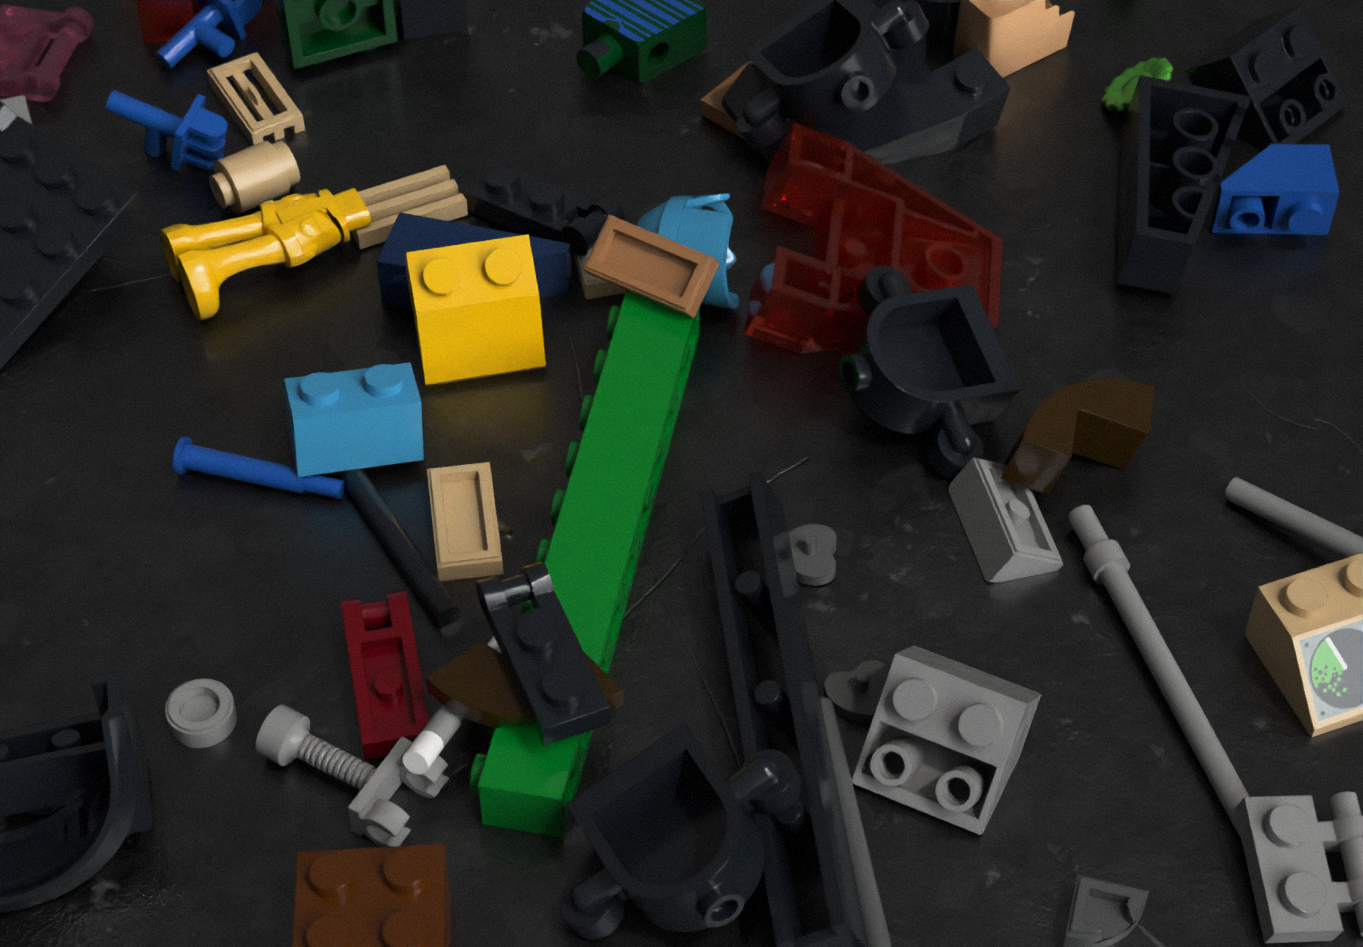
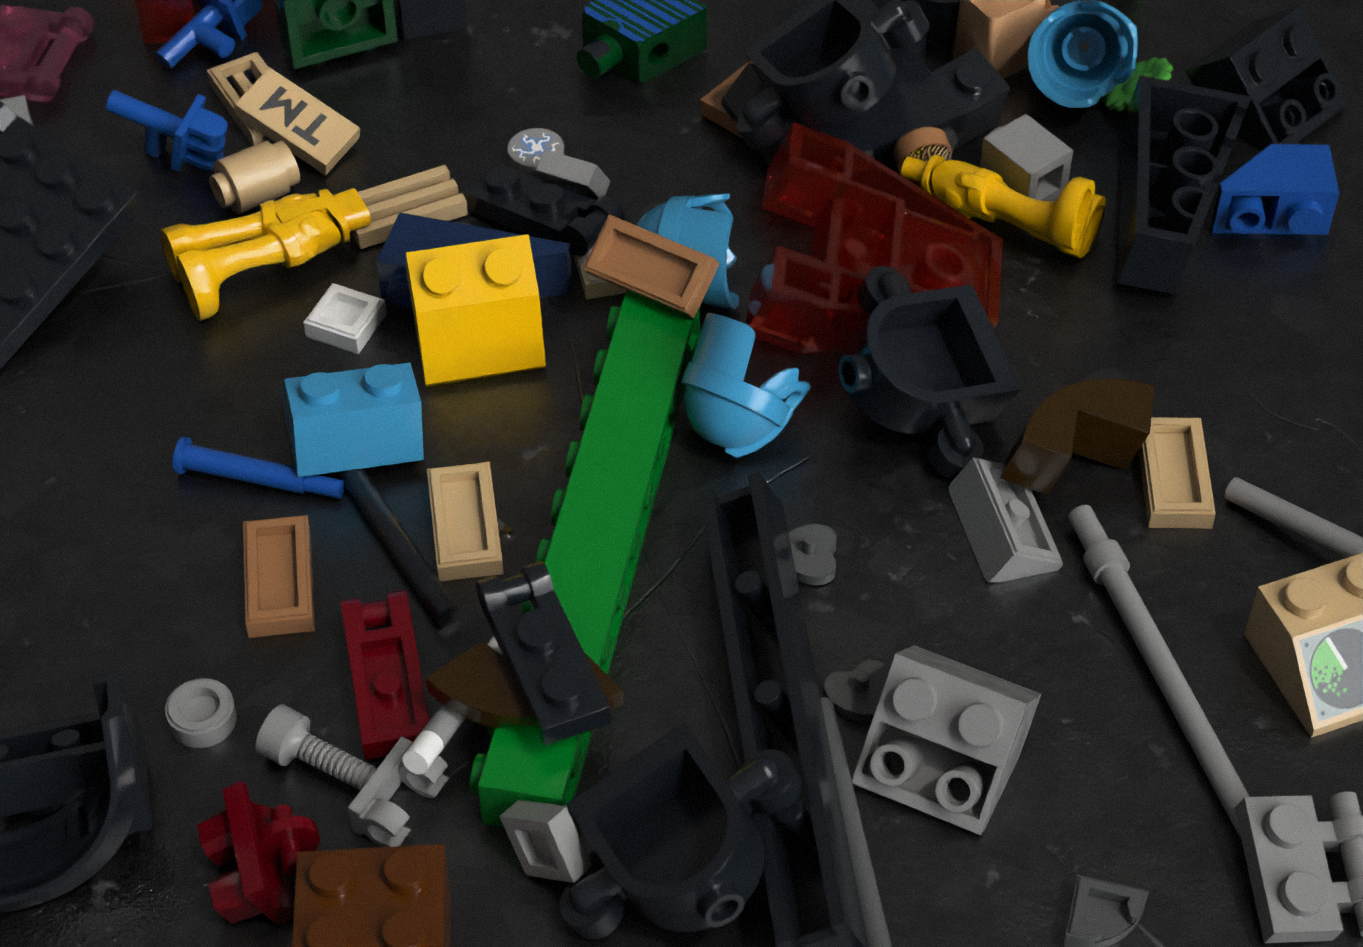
(265, 851): none -> dark red hips
(278, 576): none -> medium nougat tile
(298, 119): none -> tan tile
(345, 318): none -> white tile
(527, 147): none -> light grey tile
(546, 840): none -> light grey plate
(573, 174): none -> light grey tile
(726, 407): none -> dark azure helmet
(922, 144): none -> medium nougat tile
(1028, 158): none -> light grey brick
(1067, 223): none -> yellow piece
(1076, 75): none -> dark azure helmet
(1176, 475): none -> tan tile

